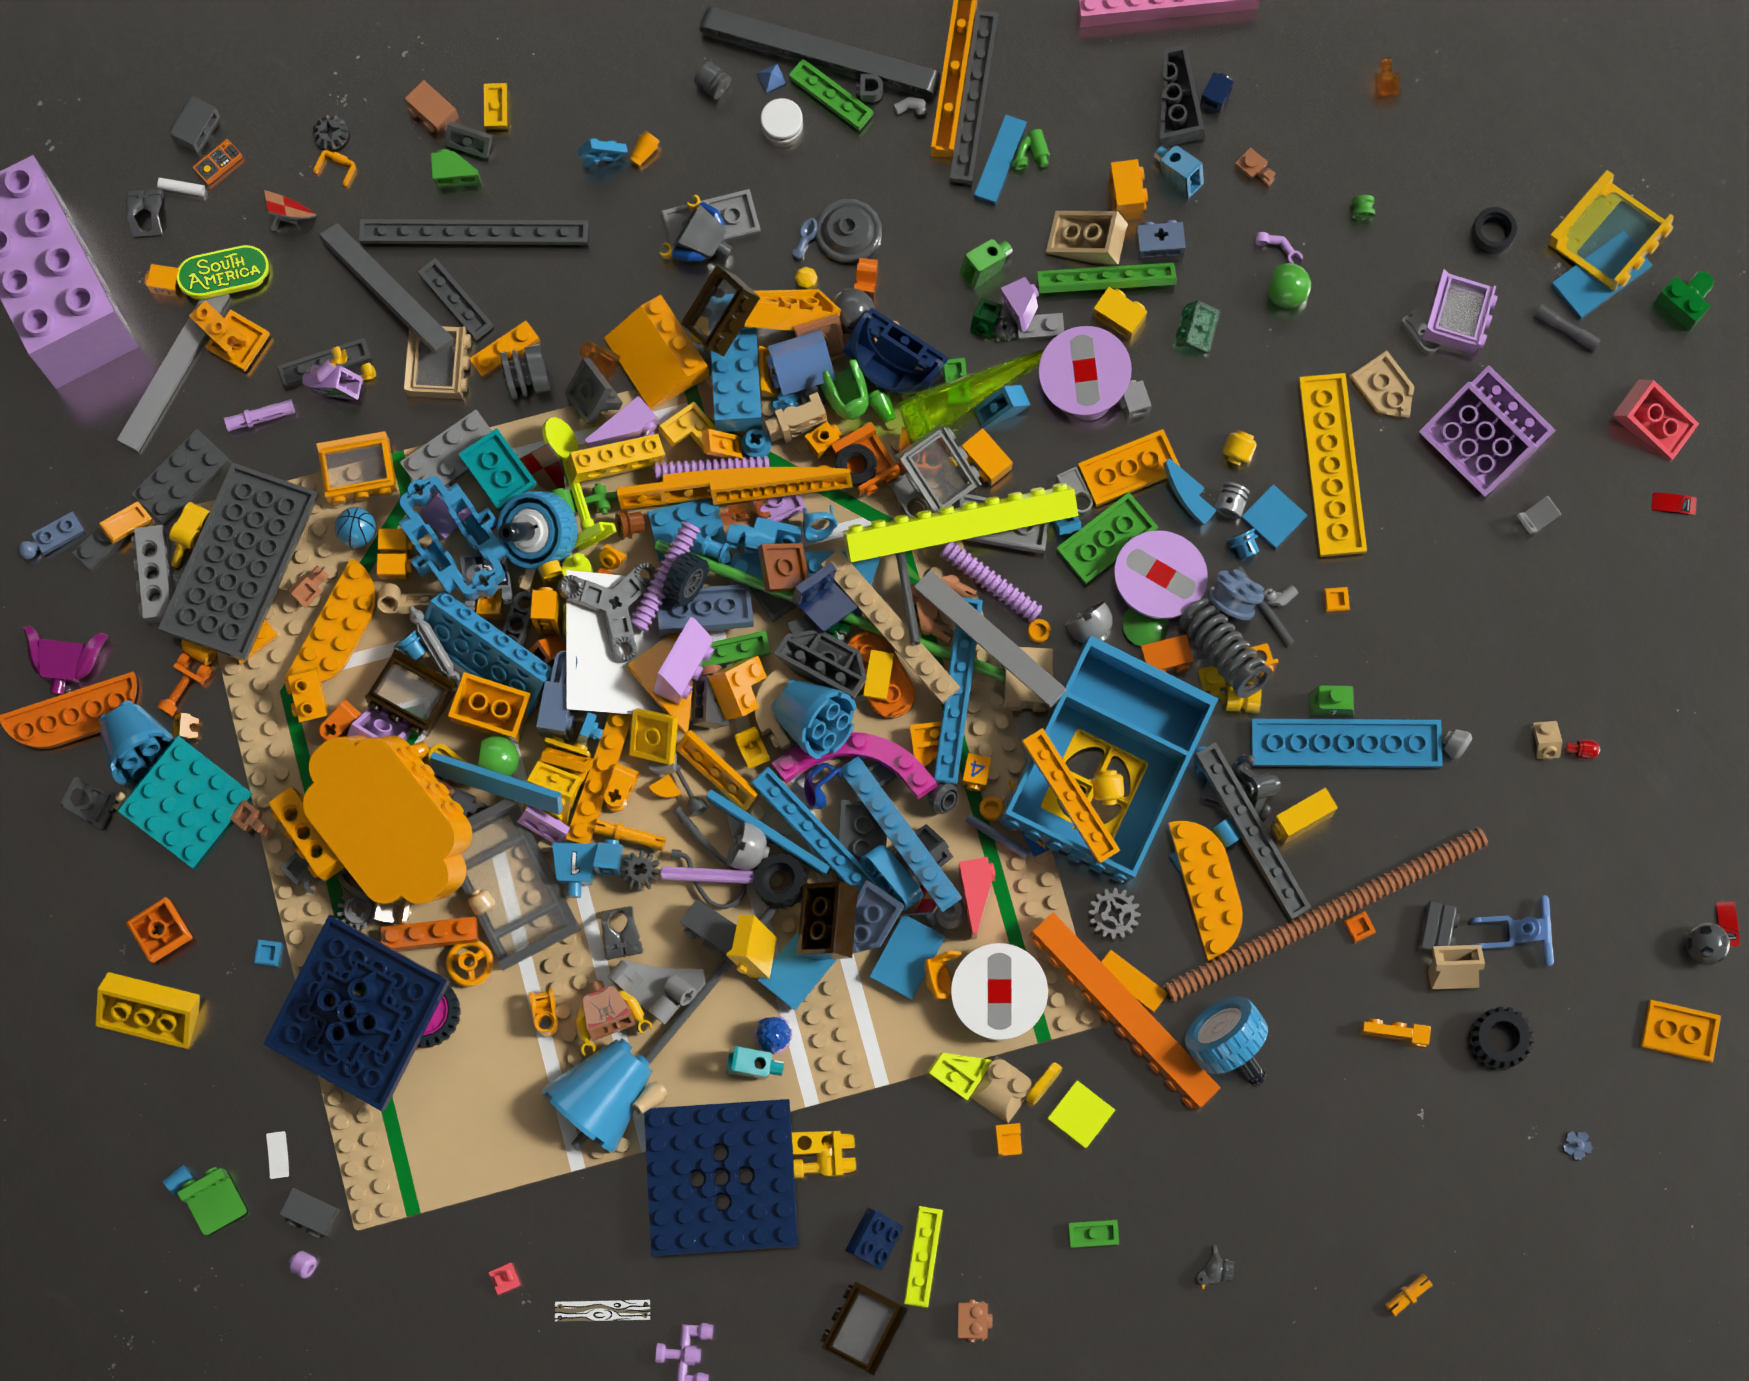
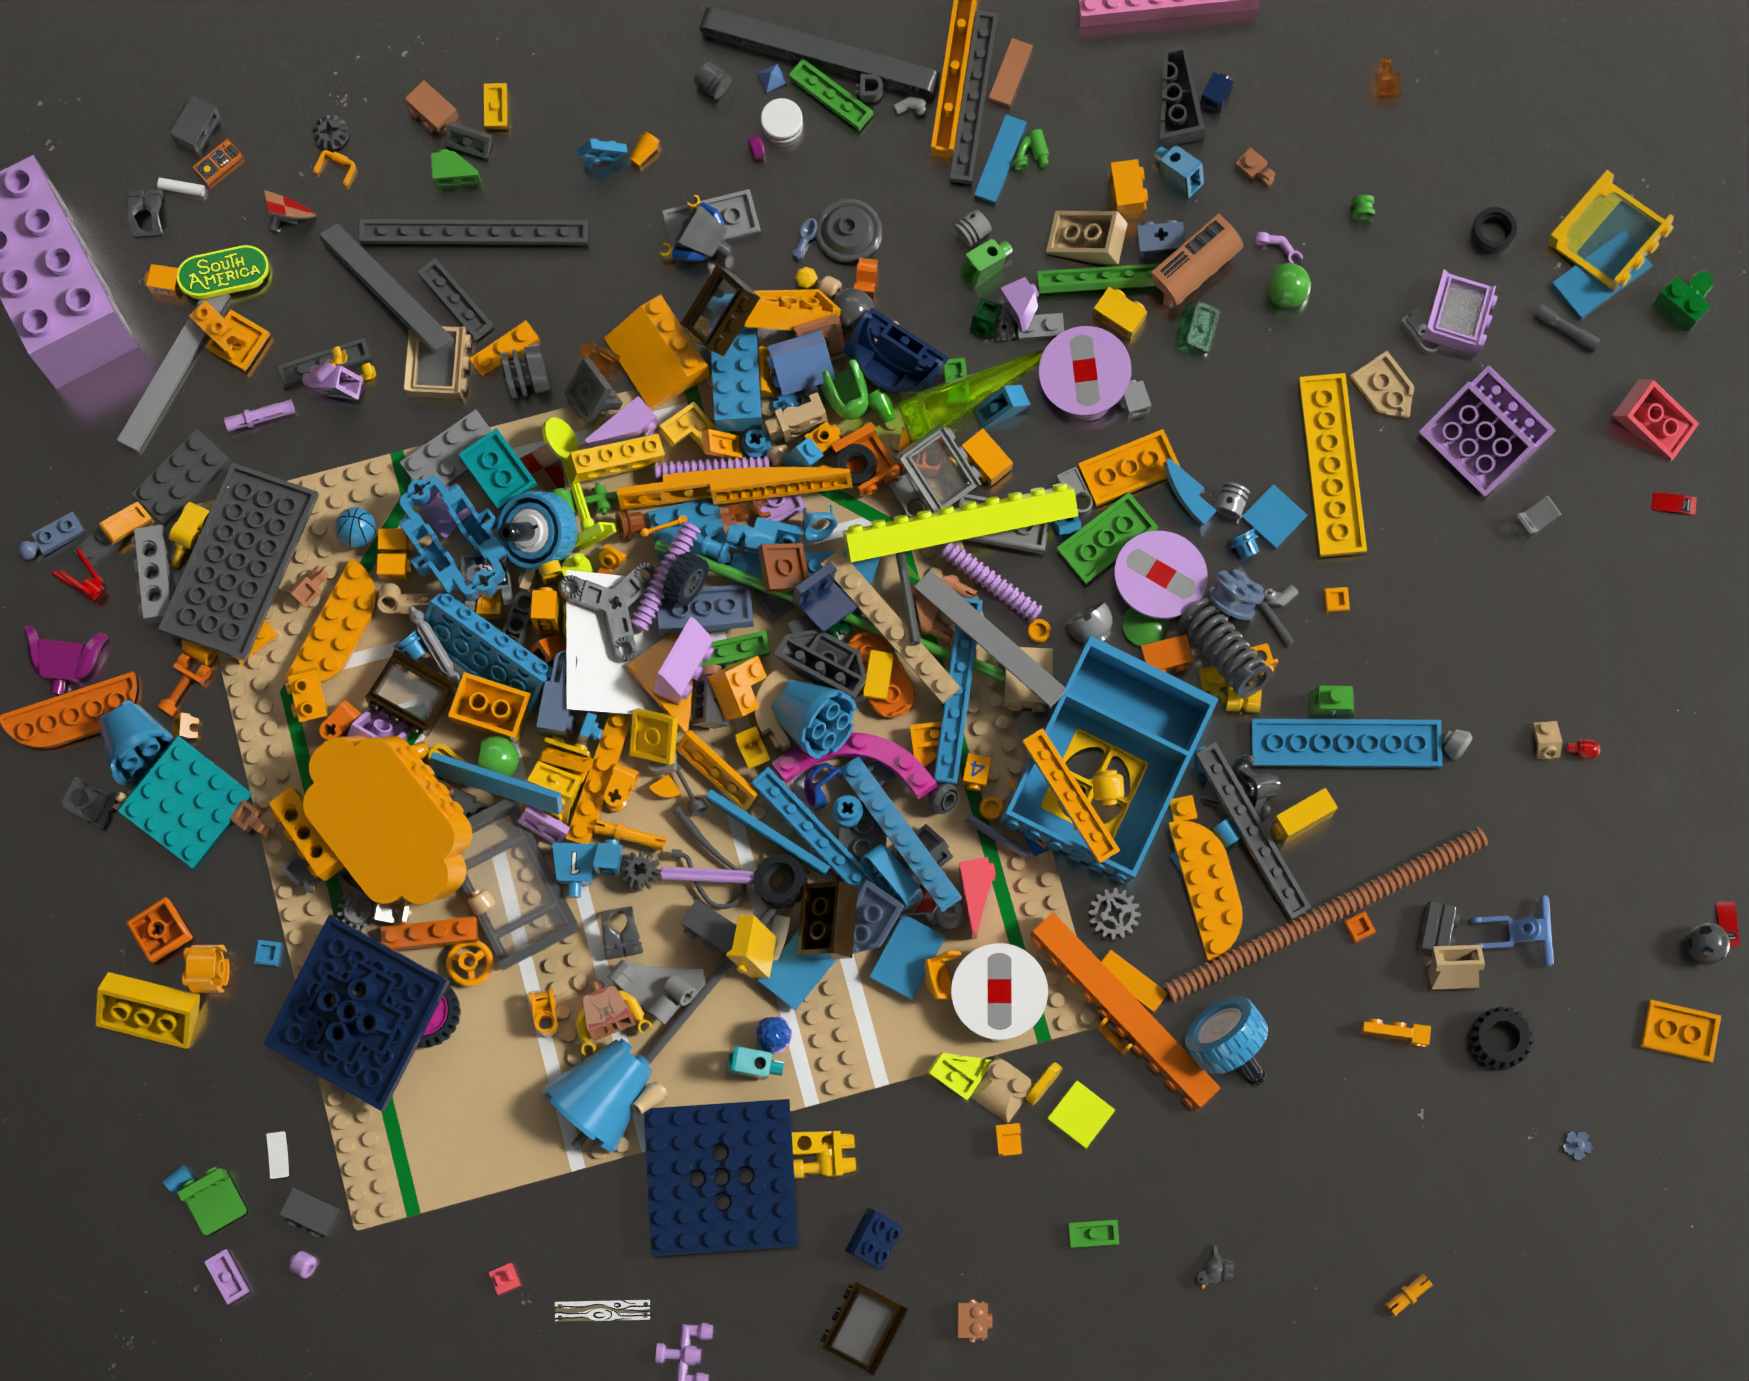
(89, 588): none -> red plant
(205, 968): none -> light orange brick
(227, 1276): none -> lavender plate
(357, 468): window -> none
(645, 532): none -> light orange hinge
(748, 847): light grey cylinder -> none
(756, 147): none -> magenta tile
(776, 455): none -> tan piece
(780, 929): none -> white sticker
(803, 455): none -> dark azure brick
(829, 286): none -> tan piece
(847, 819): none -> dark azure piece
(923, 1256): neon yellow tile -> none
(972, 227): none -> light grey piece
(1010, 72): none -> nougat tile
(1113, 1038): none -> light orange piece
(1182, 809): none -> light orange brick
(1196, 260): none -> nougat brick
(1239, 447): yellow head -> none

